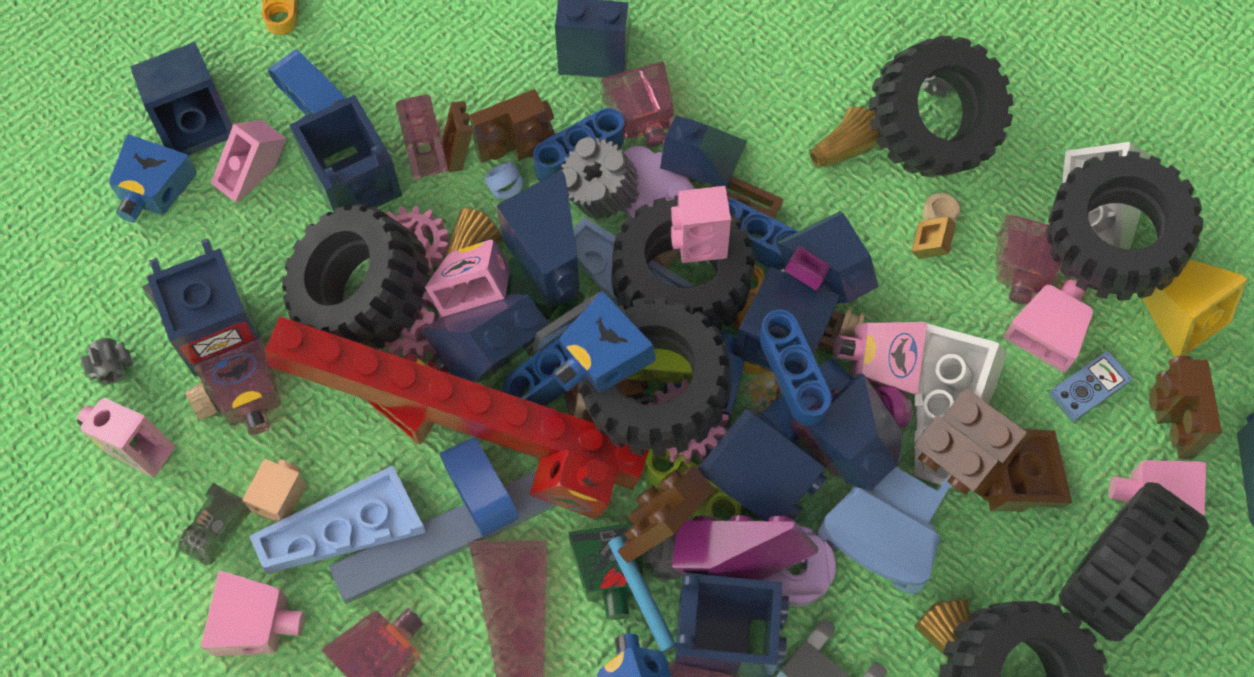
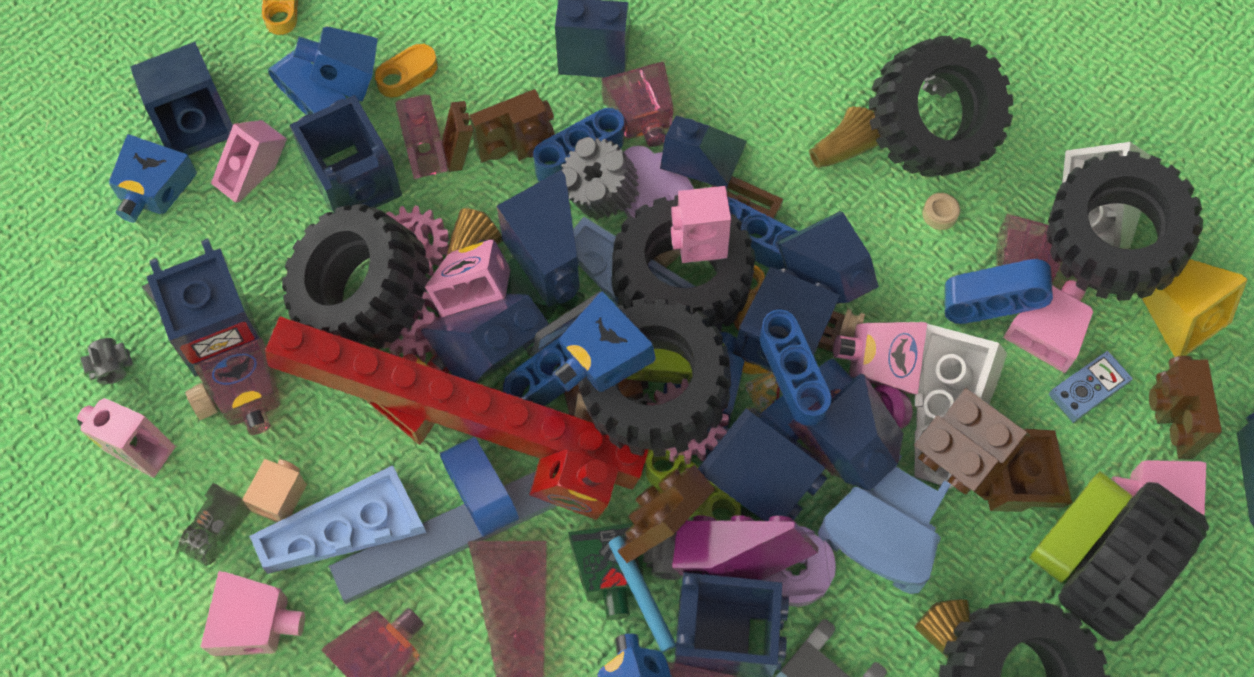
(340, 60): none -> blue torso
(412, 65): none -> light orange piece
(502, 176): light blue tile -> none
(807, 268): magenta tile -> none
(933, 237): pearl gold plate -> none
(998, 291): none -> blue beam
(1080, 526): none -> lime beam

